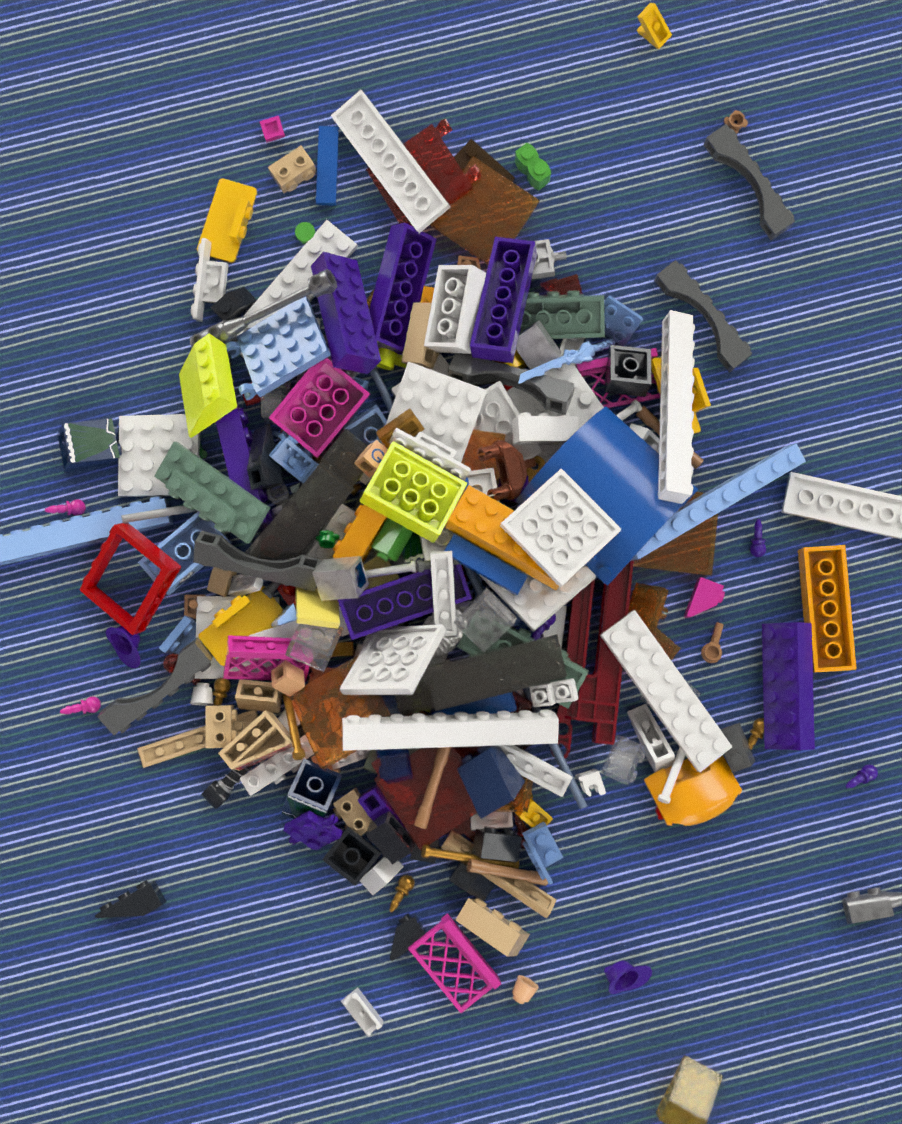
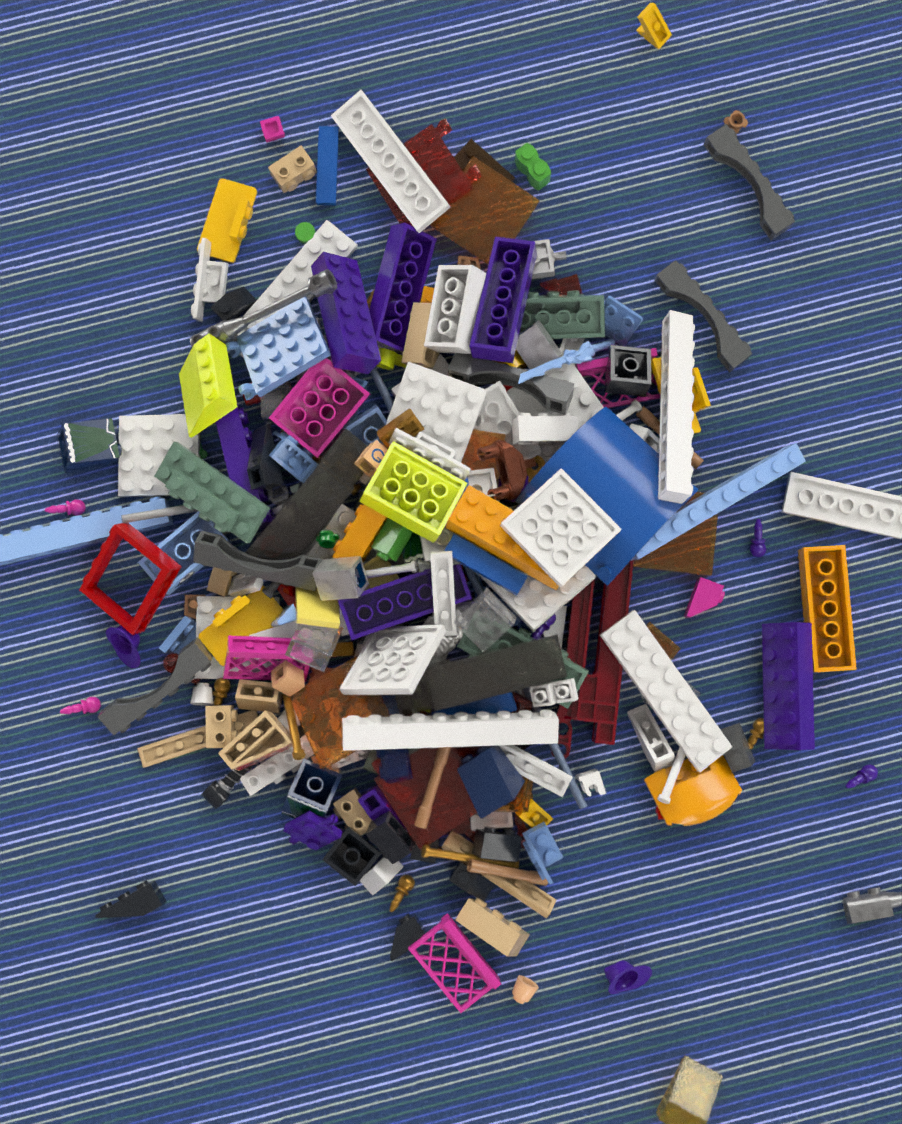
(362, 1011): white hinge -> none
(623, 760): clear brick -> none
(649, 603): clear orange plate -> none
(712, 652): medium nougat plate -> none

